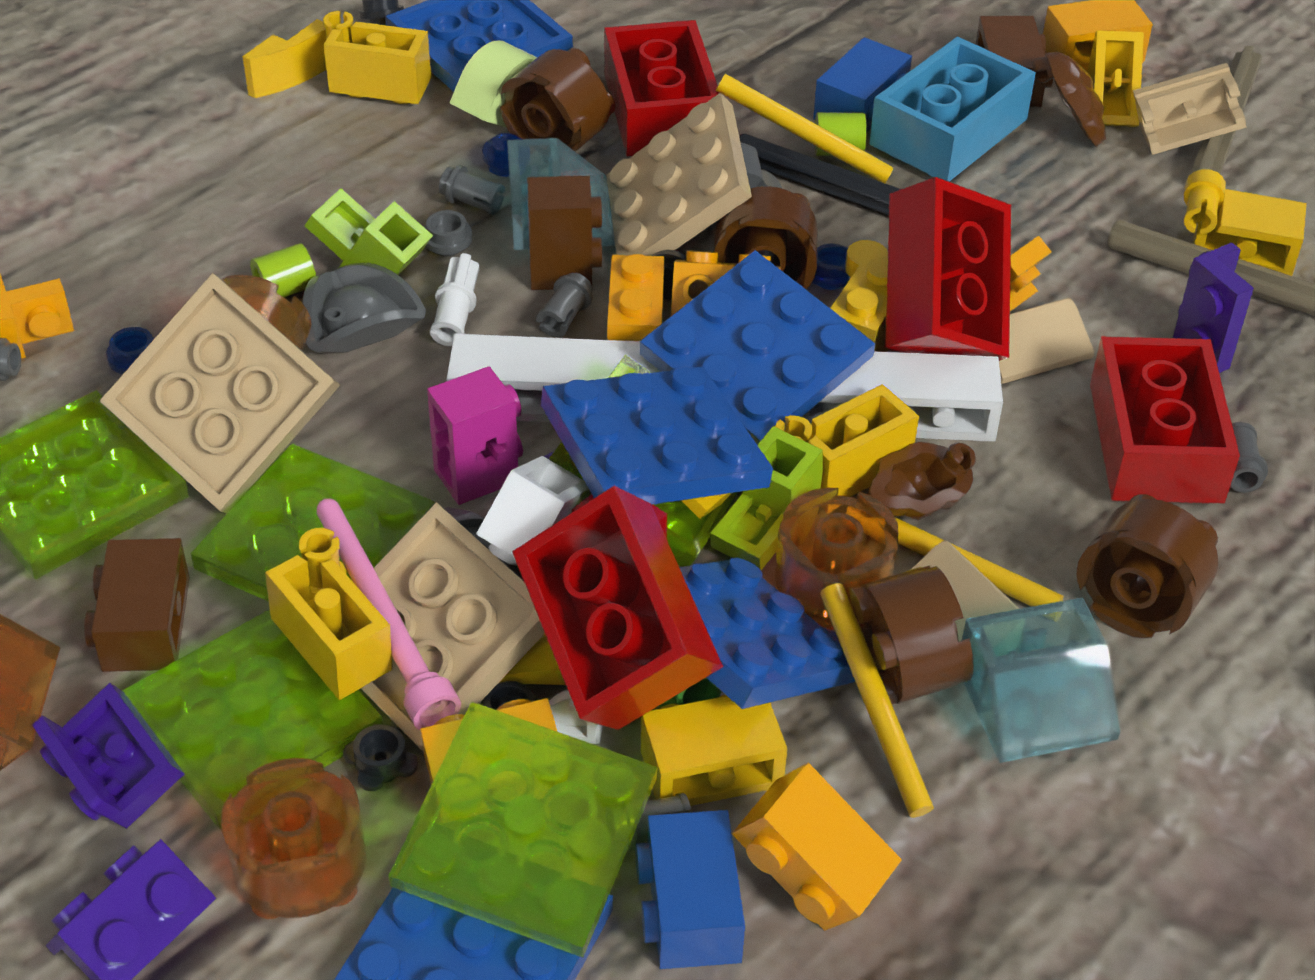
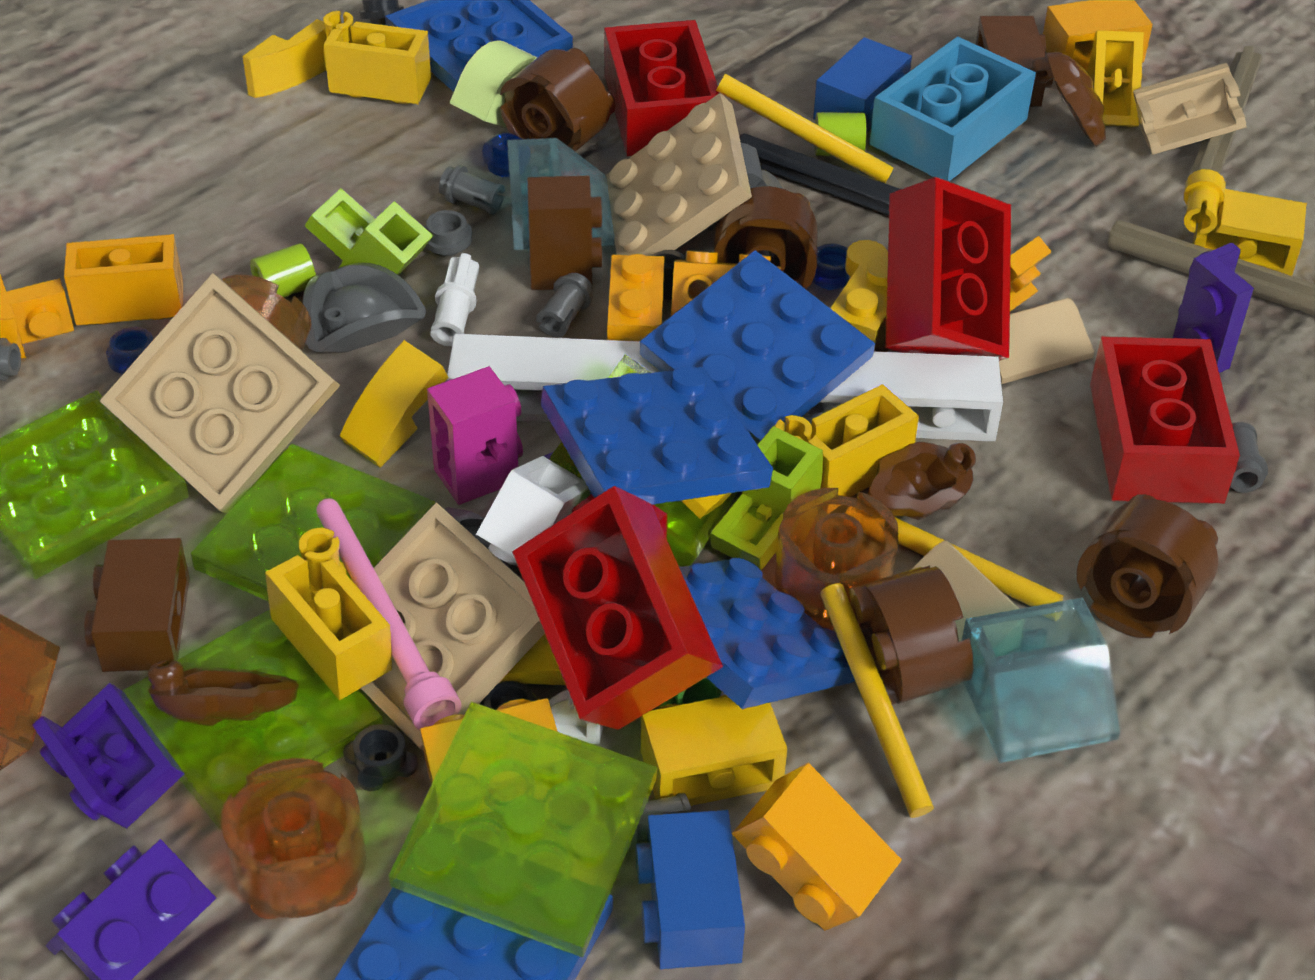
(123, 279): none -> light orange brick
(217, 694): none -> reddish brown arm
(385, 409): none -> yellow slope

